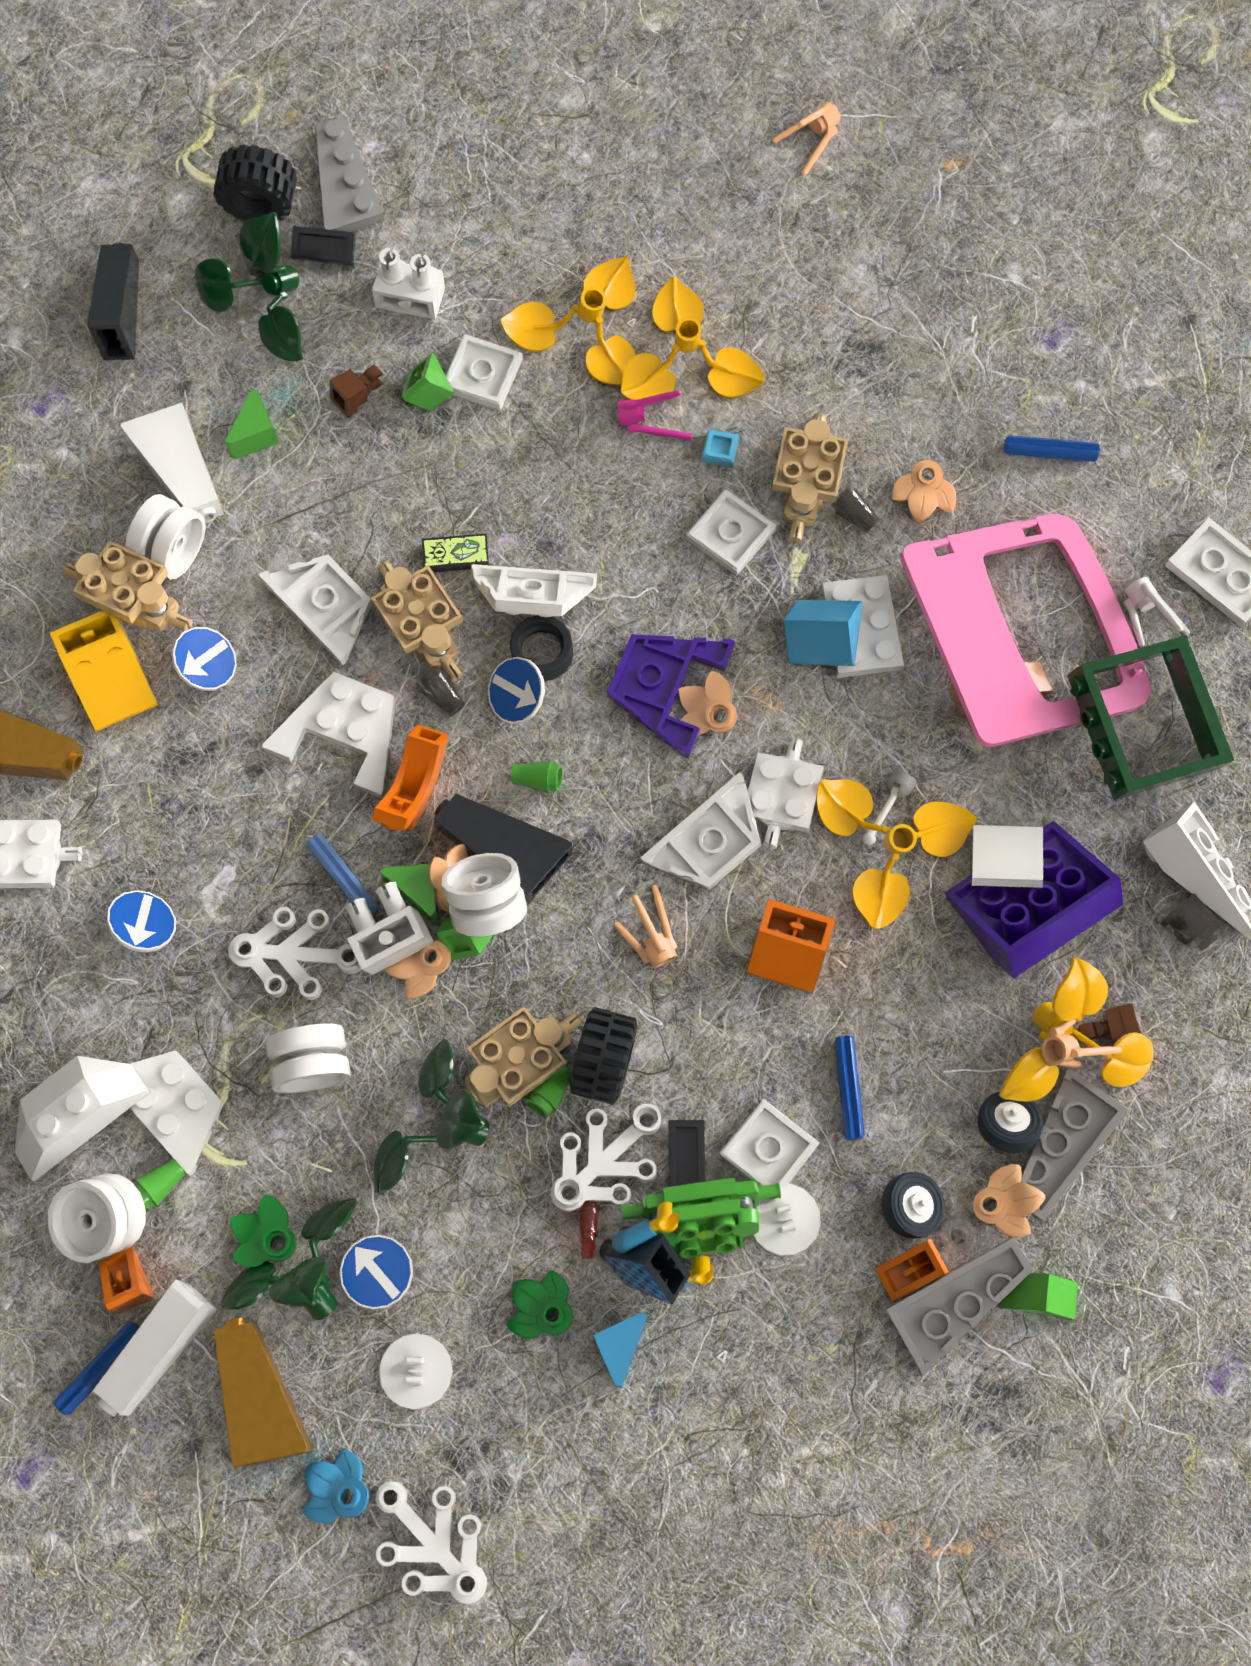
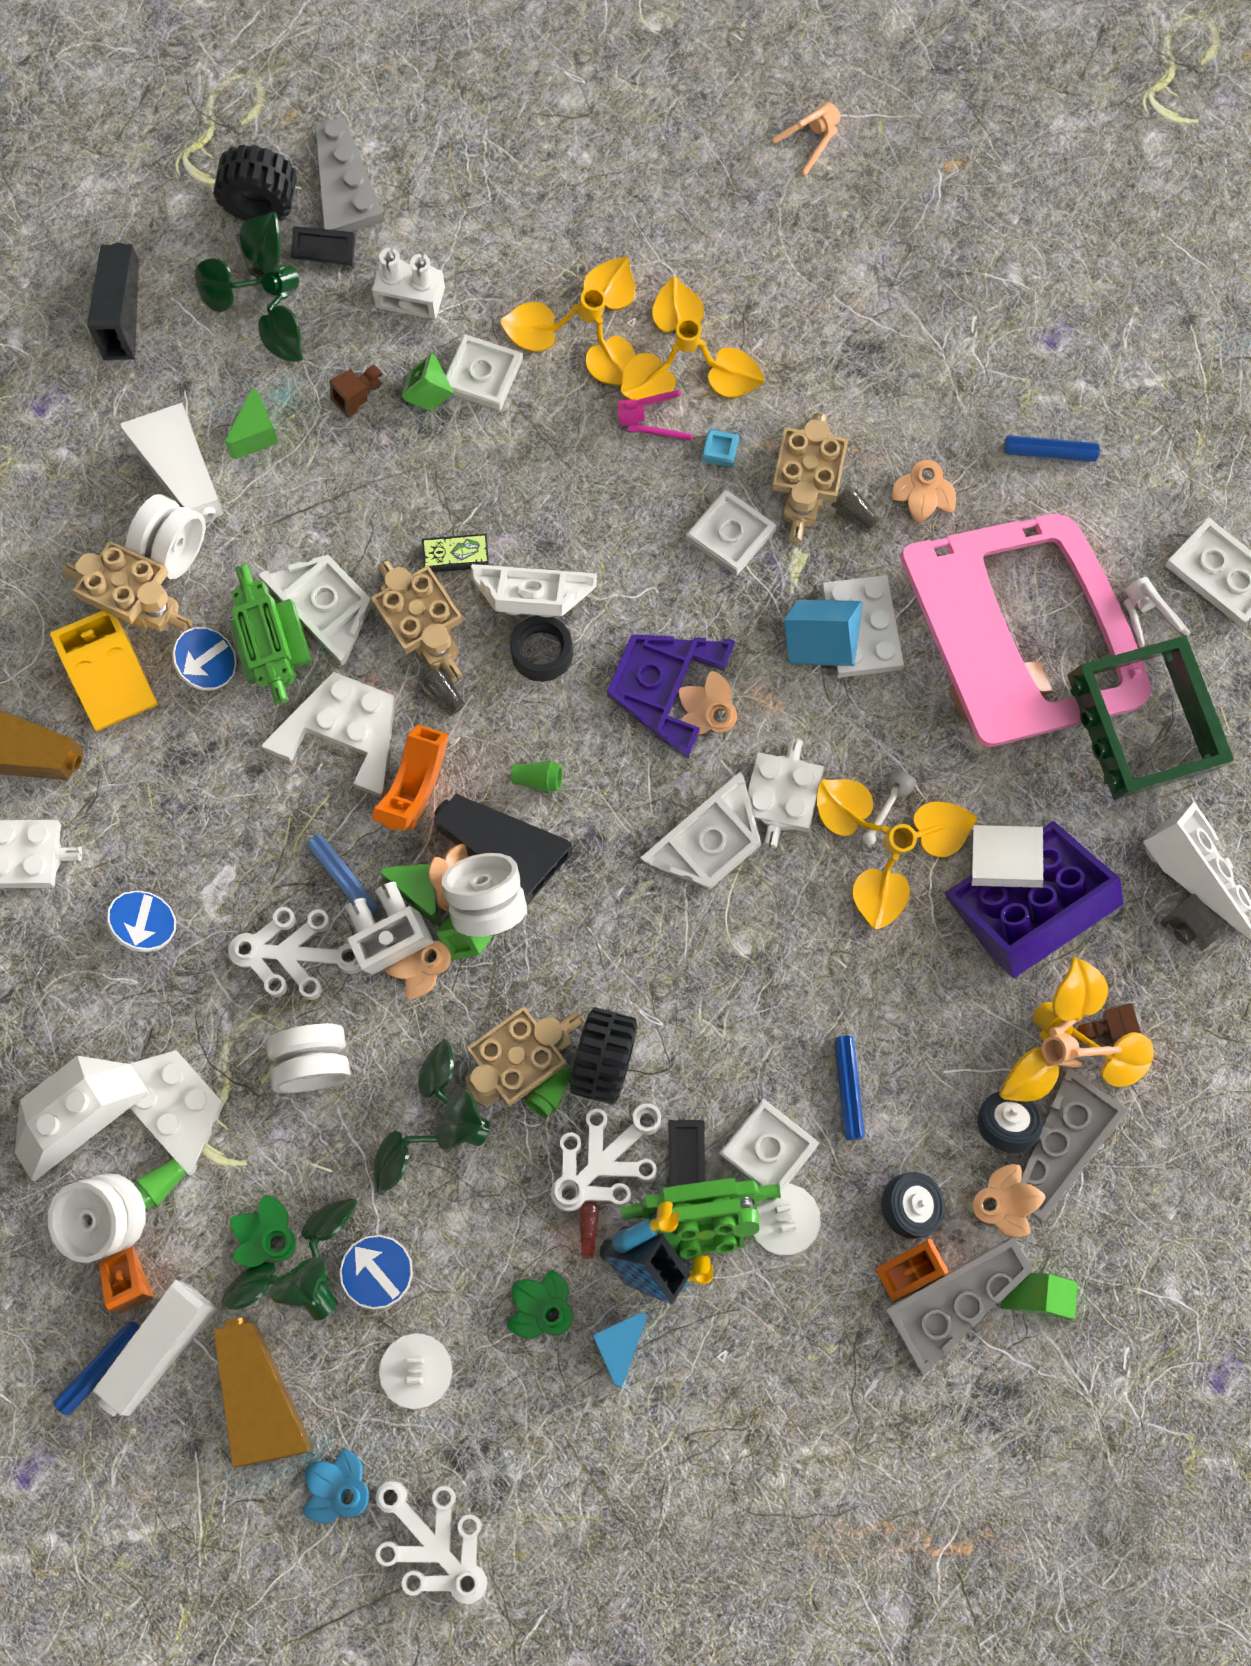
(267, 636): none -> bright green piece
(516, 690): blue piece -> none
(658, 949): light nougat plant -> none
(790, 946): orange slope -> none

